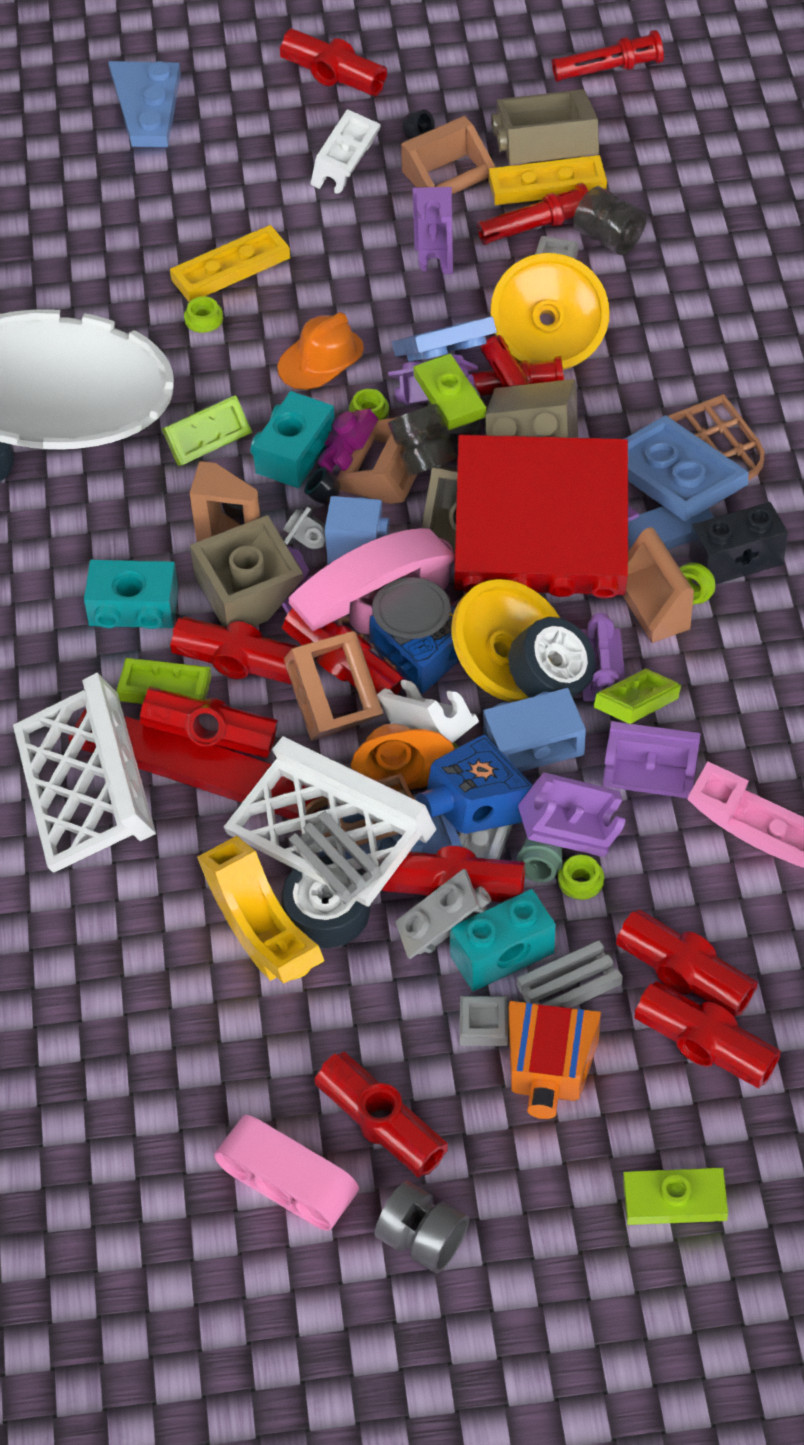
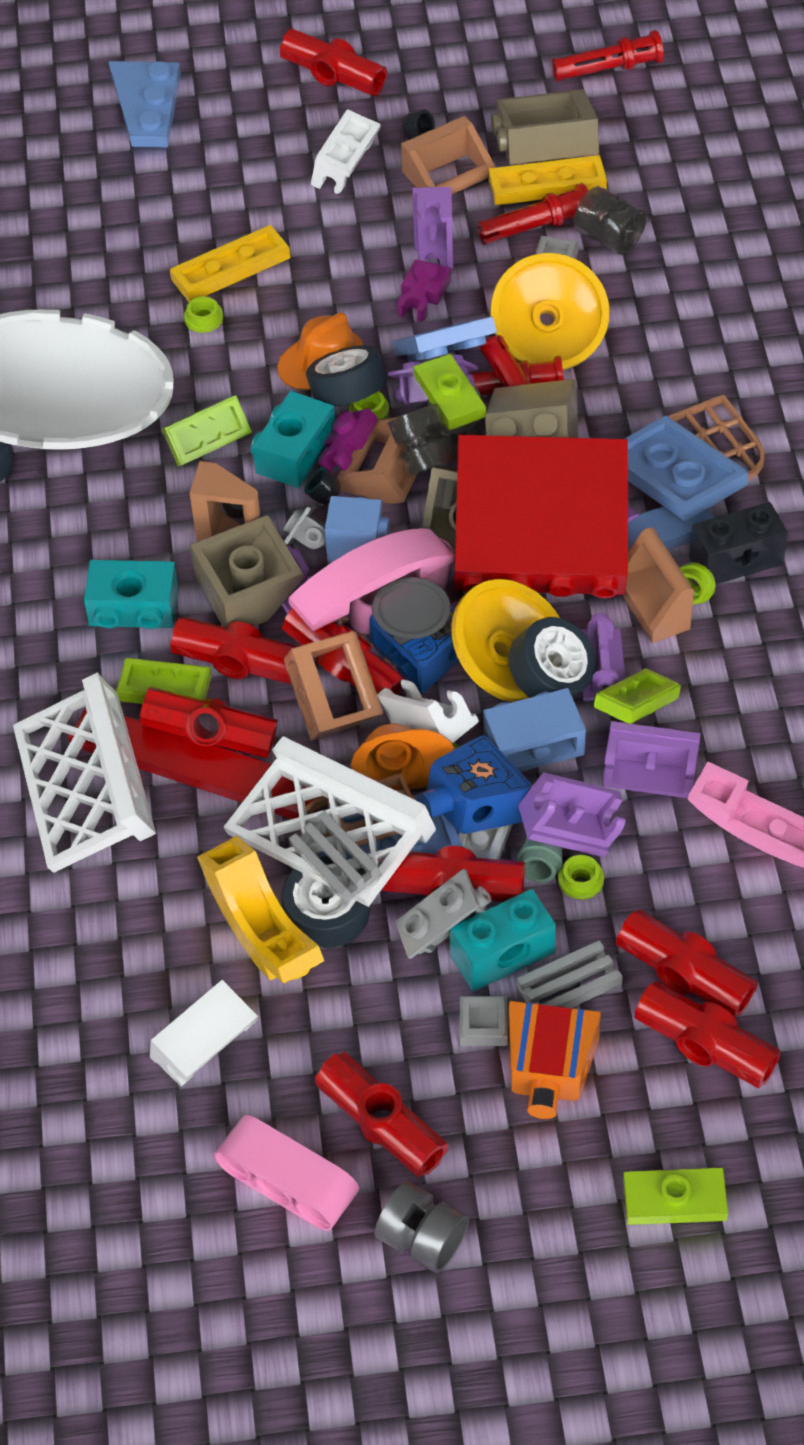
(201, 1032): none -> white hinge
(346, 375): none -> black wheel
(423, 285): none -> magenta plate

